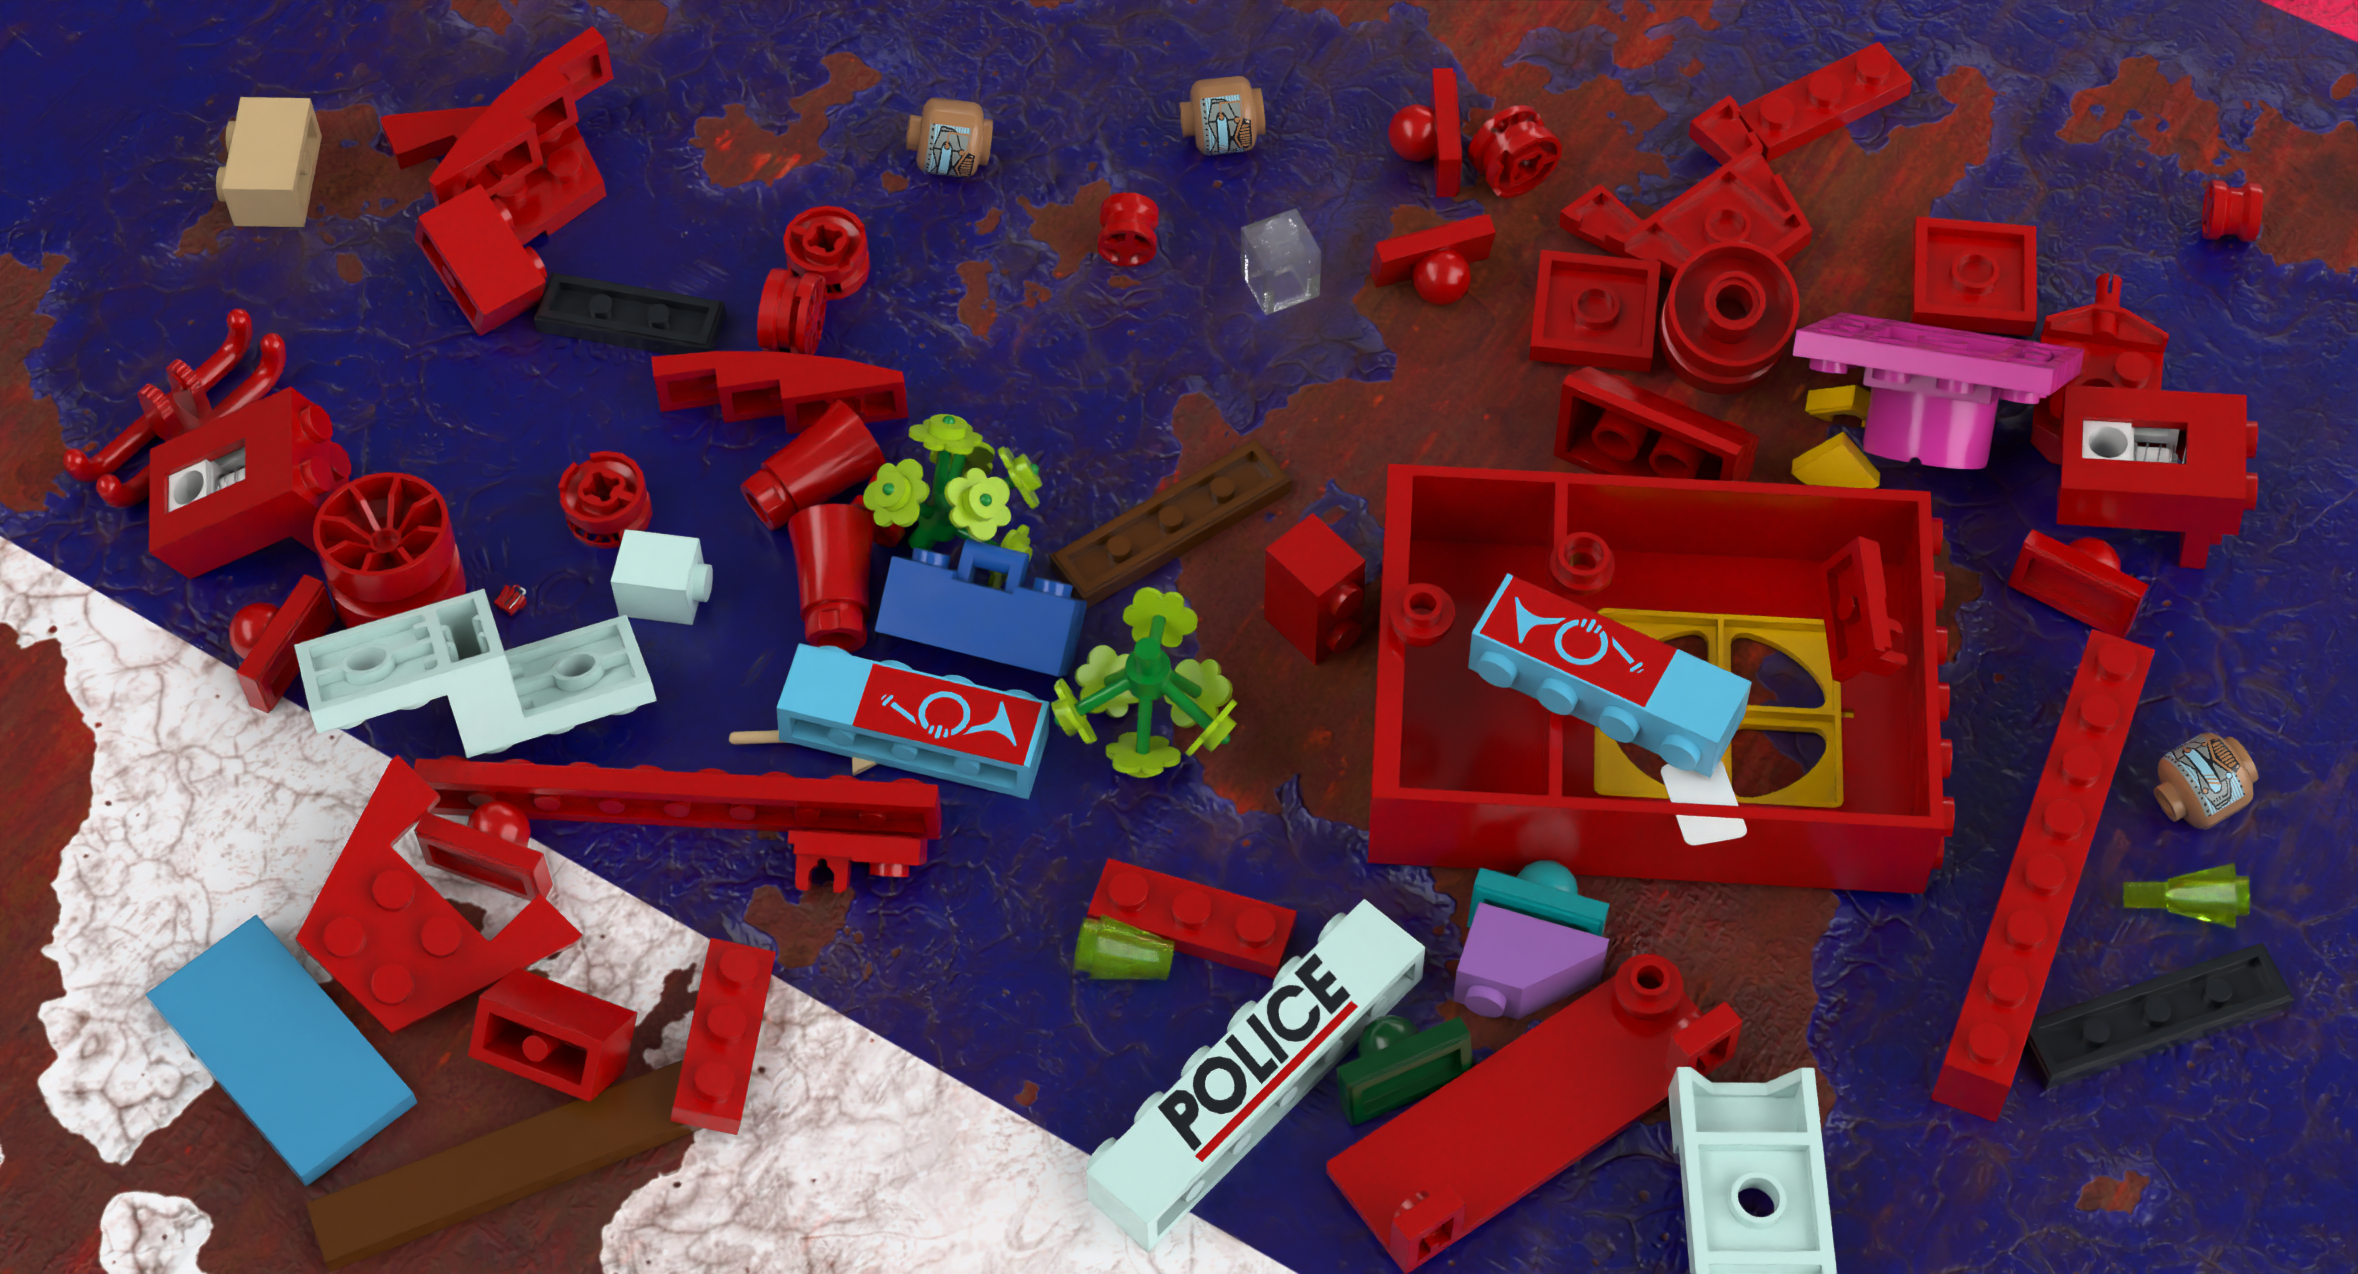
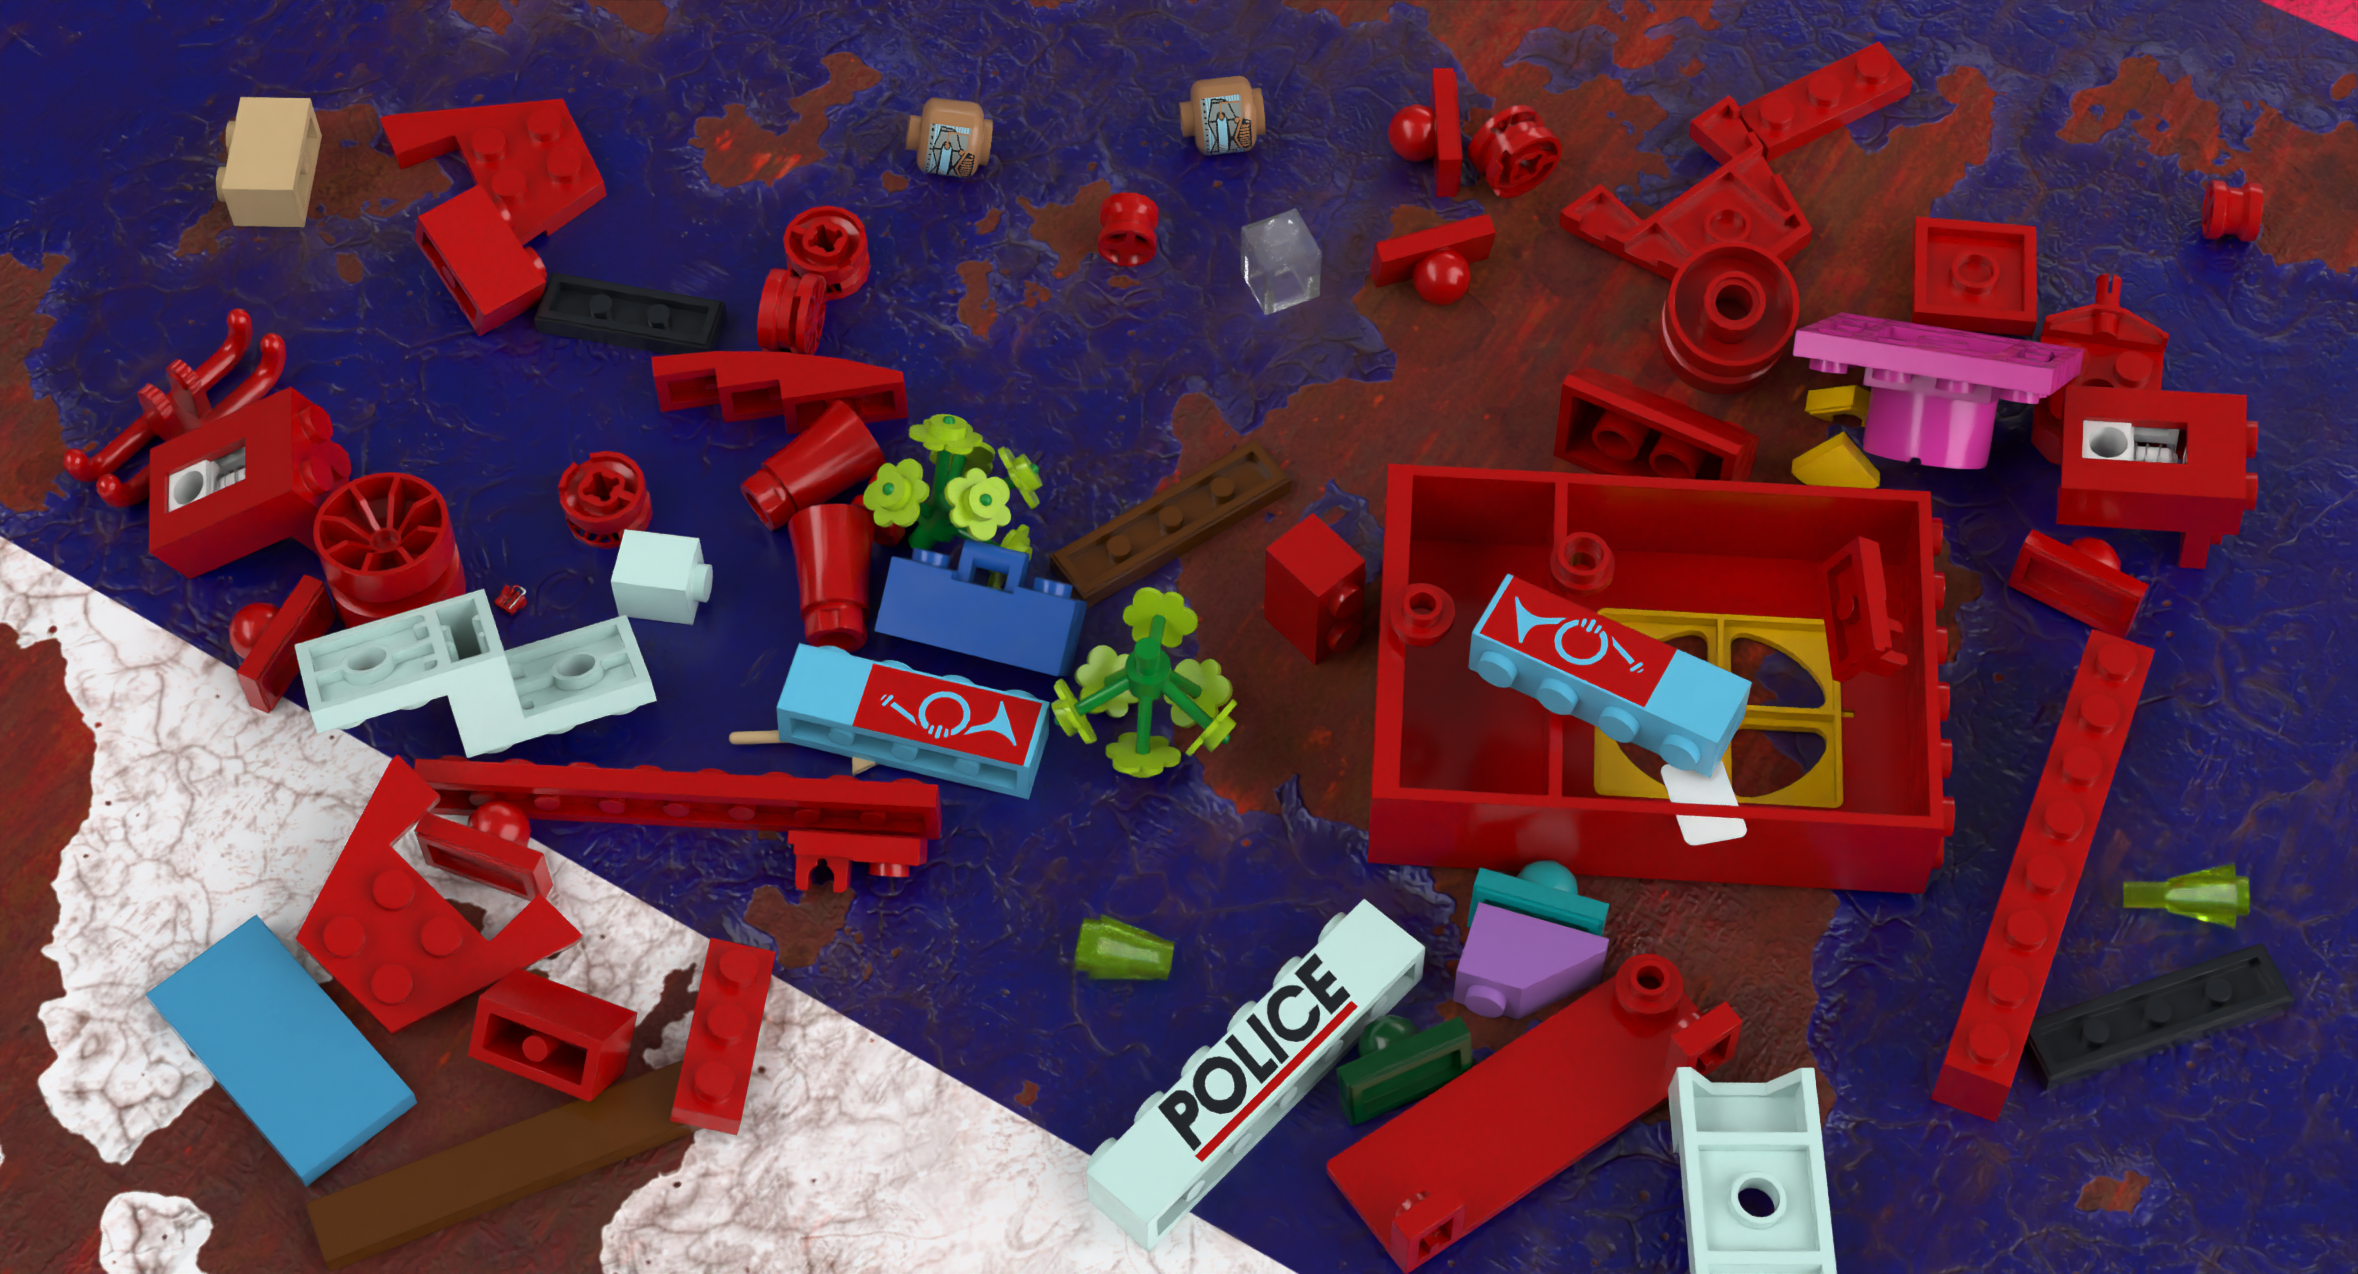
(539, 105): red slope -> none
(1197, 917): red plate -> none
(1595, 311): red plate -> none
(2205, 780): head -> none

